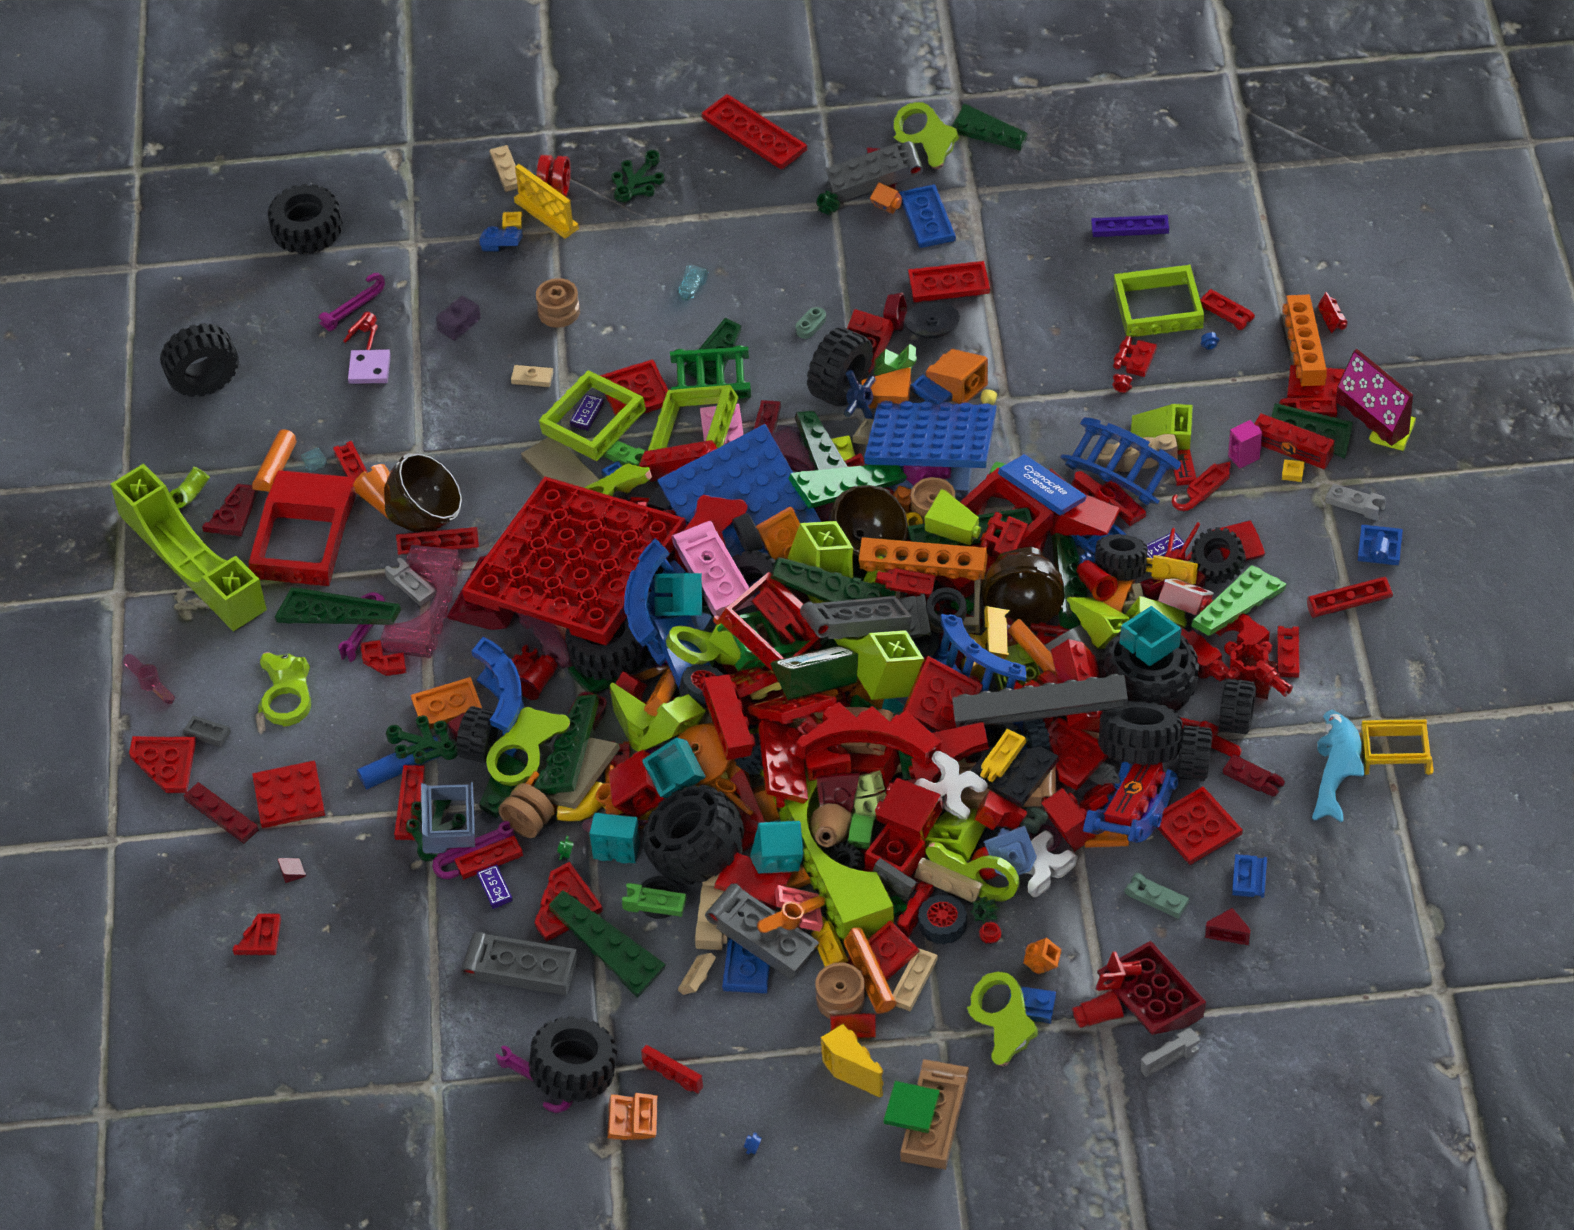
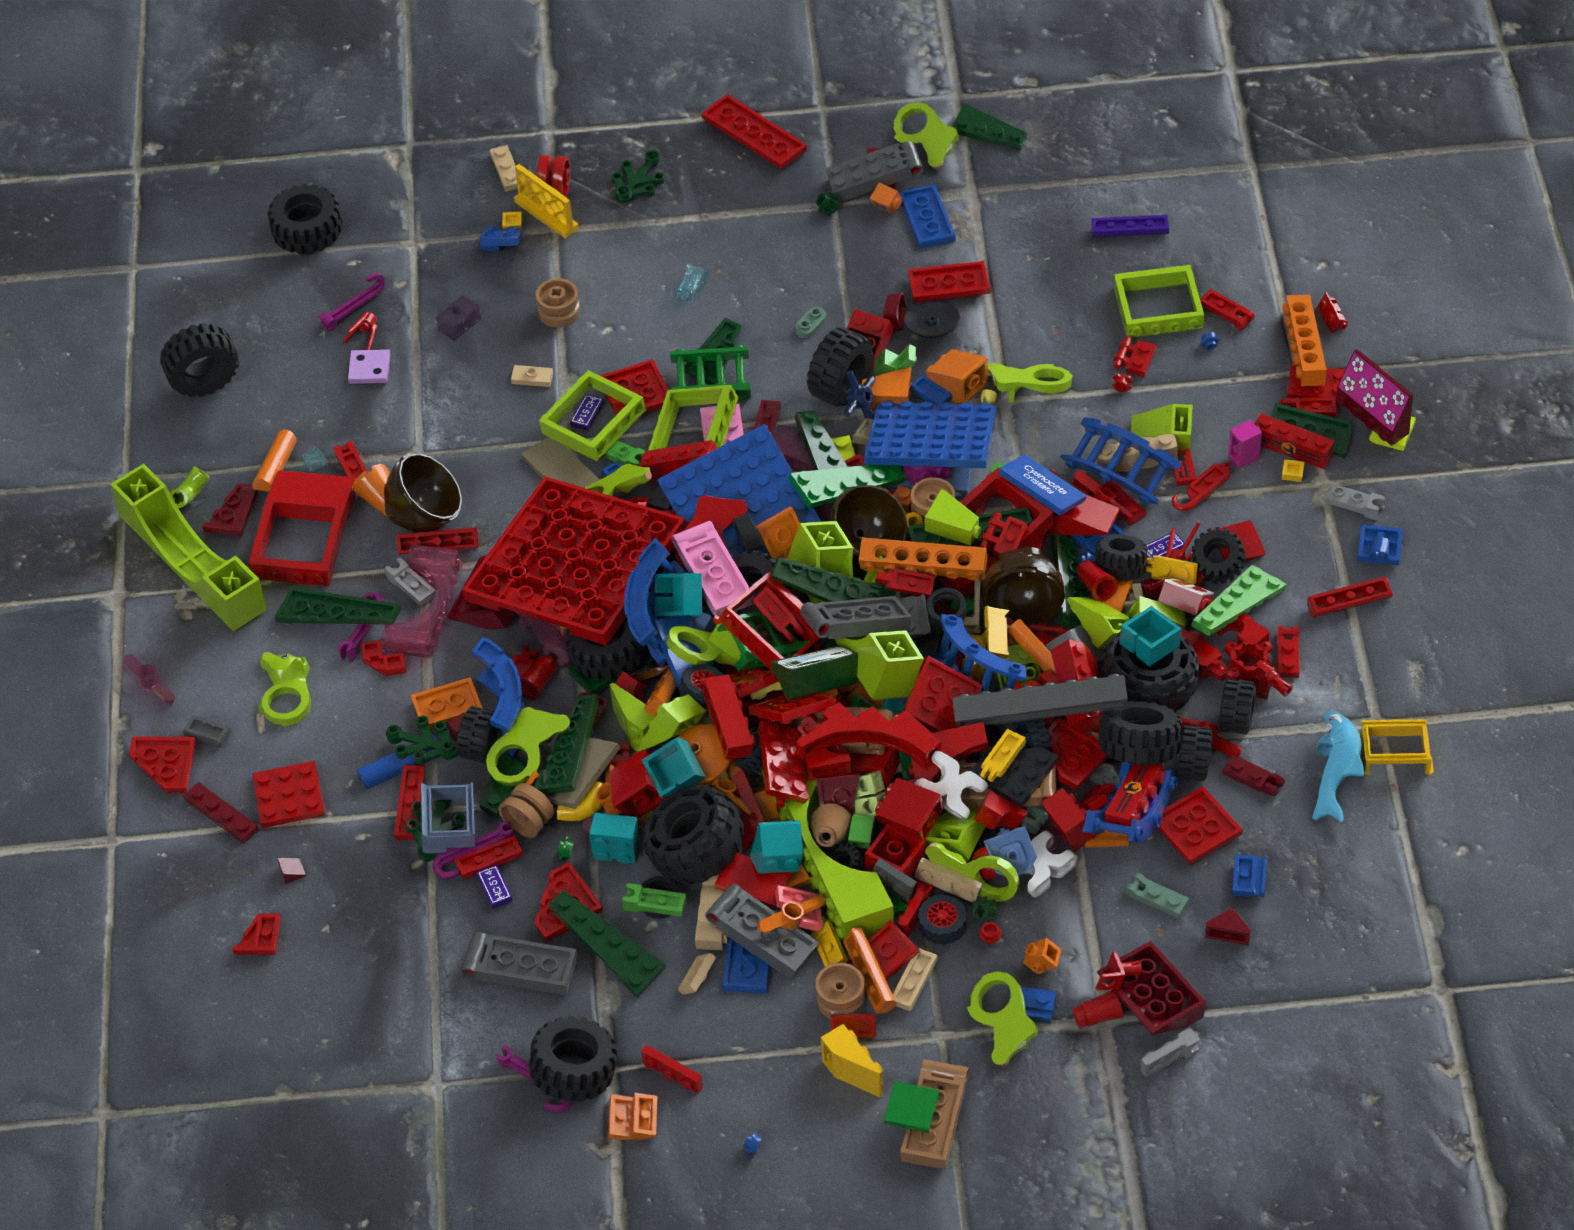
(1012, 378): none -> lime animal

